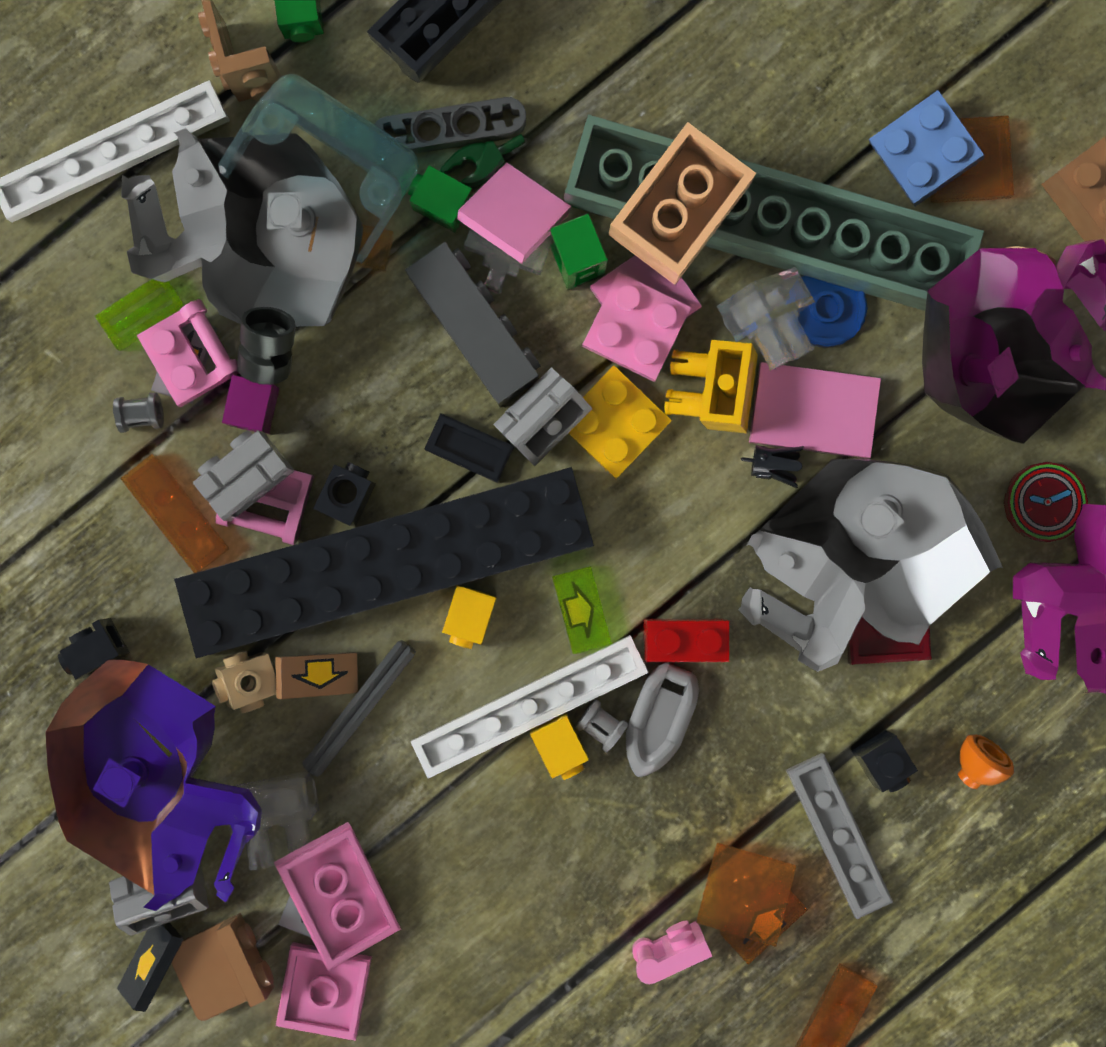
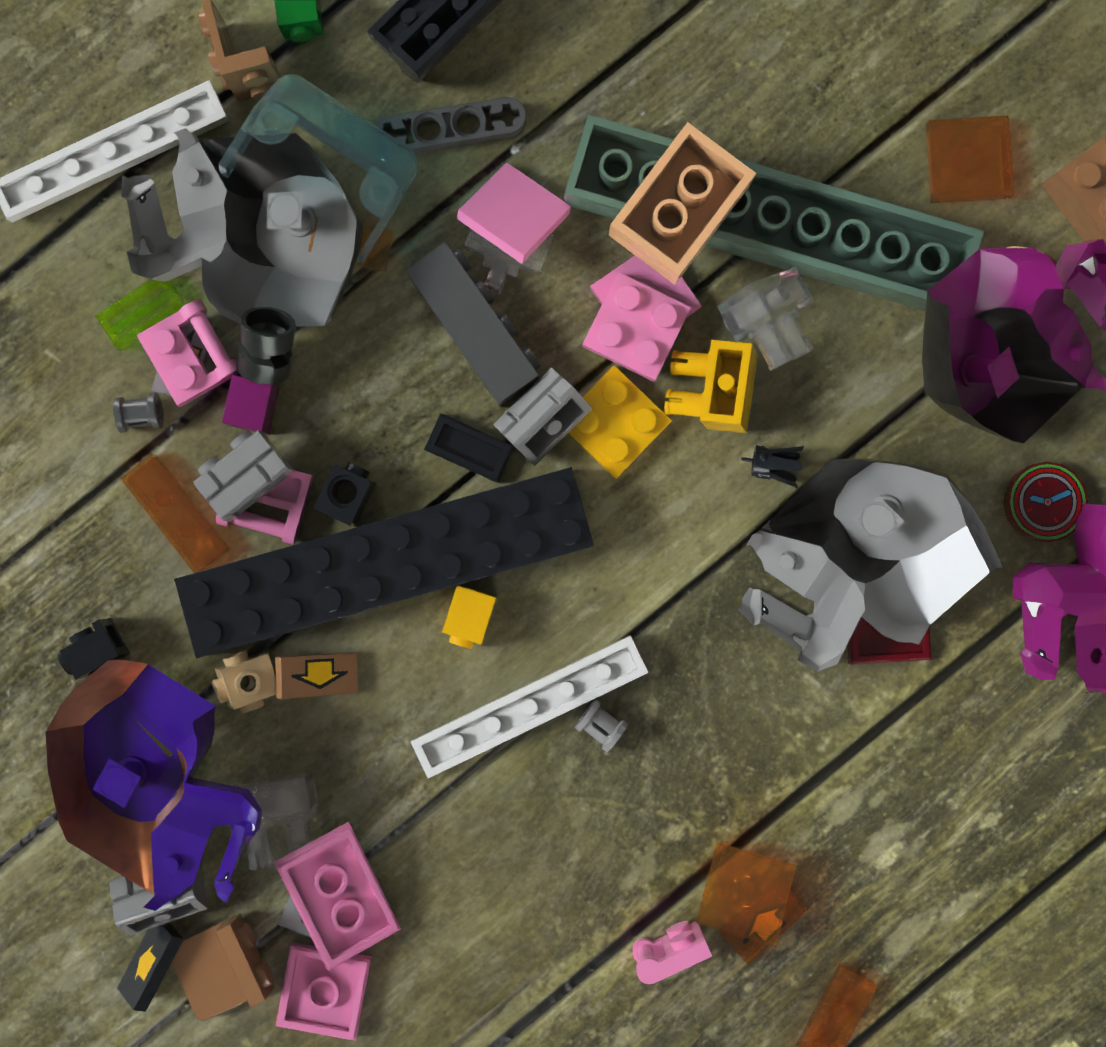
(358, 708): dark grey axle -> none
(438, 197): green brick -> none
(485, 156): dark green hand -> none
(560, 747): yellow brick -> none
(578, 251): green panel -> none
(581, 610): clear neon green tile -> none
(660, 719): light grey piece -> none
(686, 640): red brick -> none
(815, 410): bright pink tile -> none
(824, 322): blue tile -> none
(839, 836): light grey tile -> none
(885, 762): black brick -> none
(926, 148): medium blue plate -> none
(983, 762): orange brick -> none

